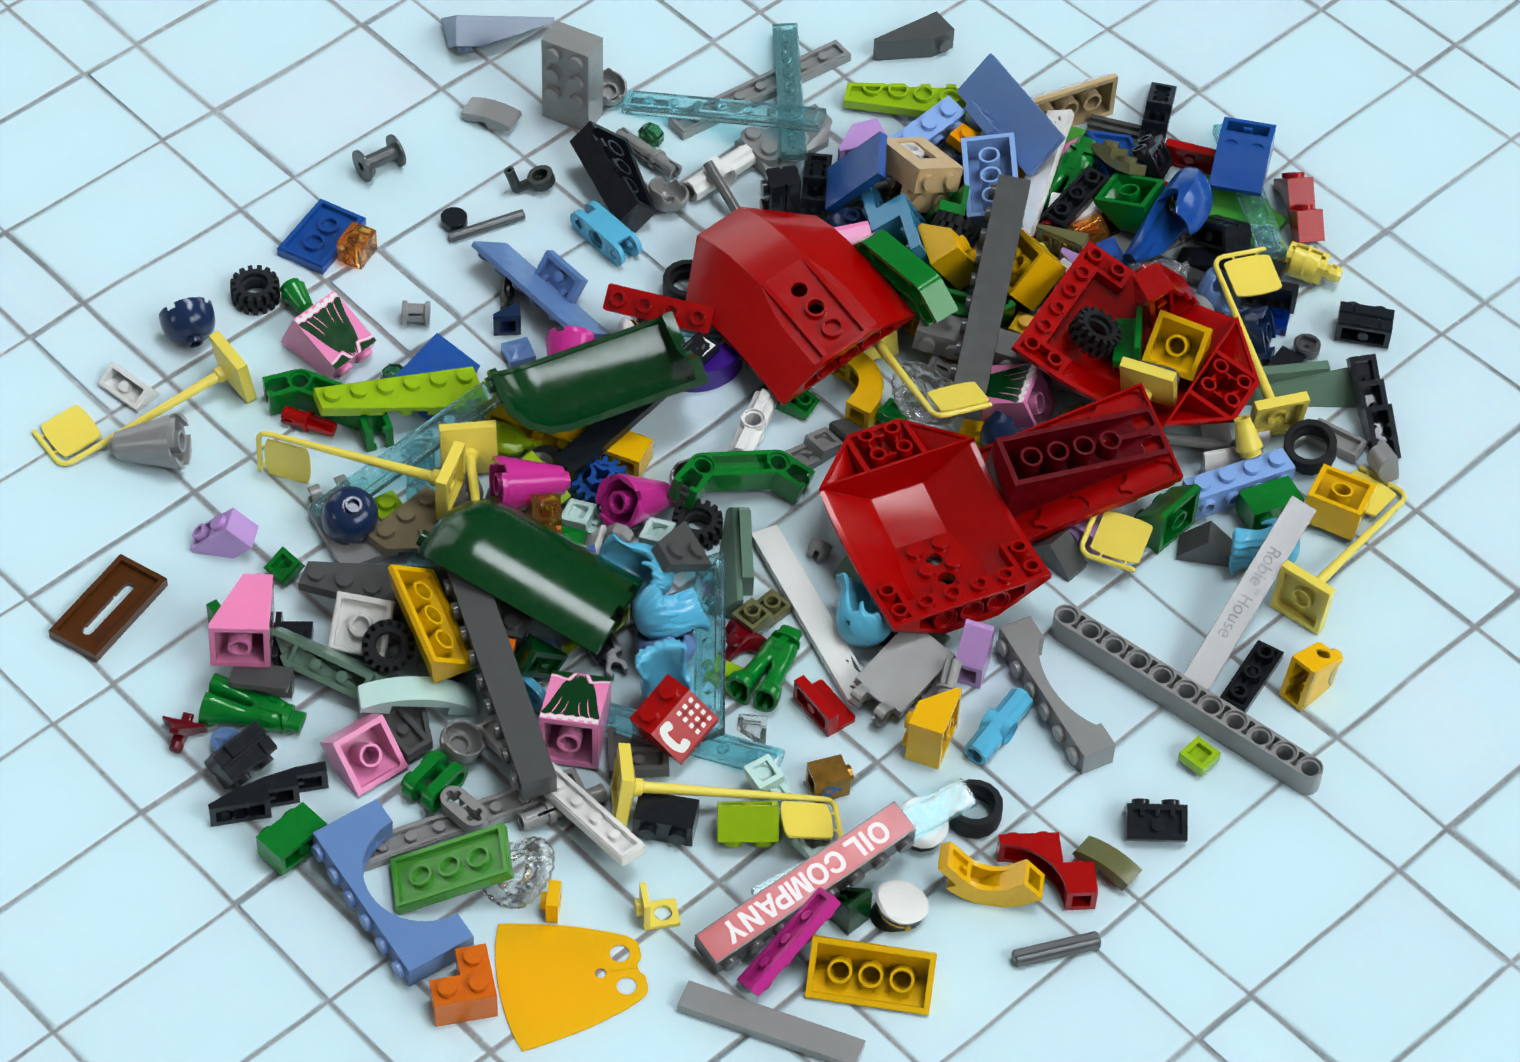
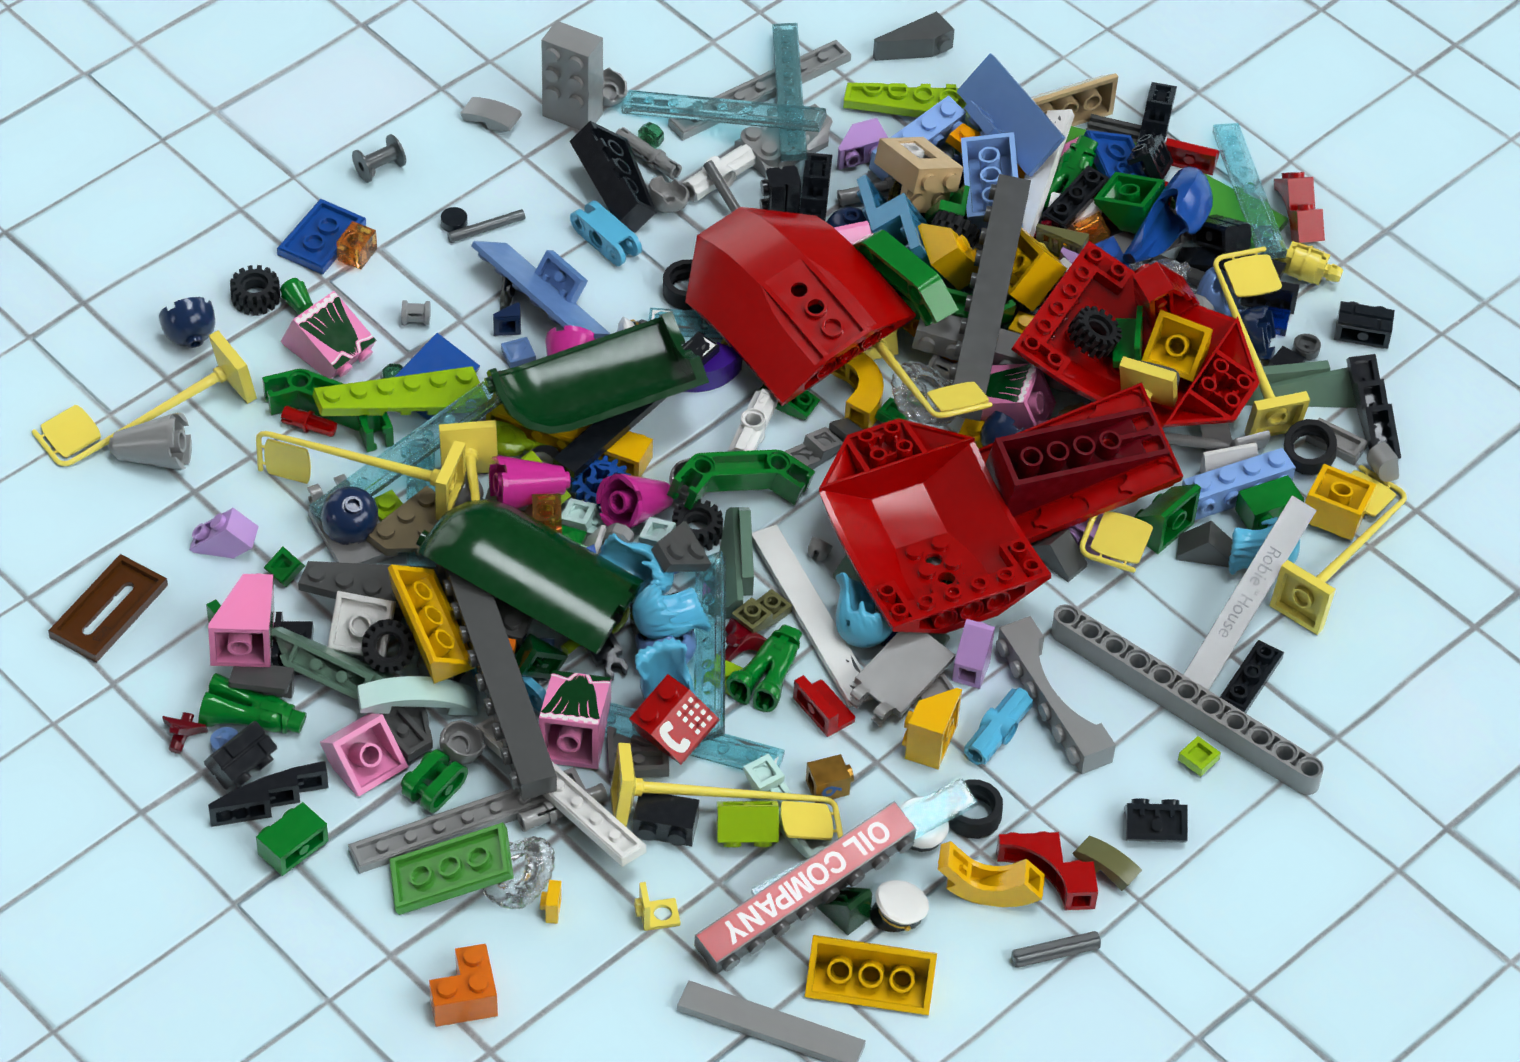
(127, 387): white slope -> none
(413, 946): medium blue arch -> none
(467, 806): light grey beam -> none
(477, 31): wedge -> none
(539, 179): pearl dark grey plate -> none
(552, 983): yellow piece -> none
(648, 306): red bracket -> none
(753, 727): clear slope -> none
(788, 941): dark pink plate -> none
(856, 172): blue tile -> none
(949, 675): light grey axle -> none
(1117, 157): olive slope -> none
(1242, 156): blue slope -> none
(1246, 438): light yellow cone -> none
(1310, 674): yellow torso -> none

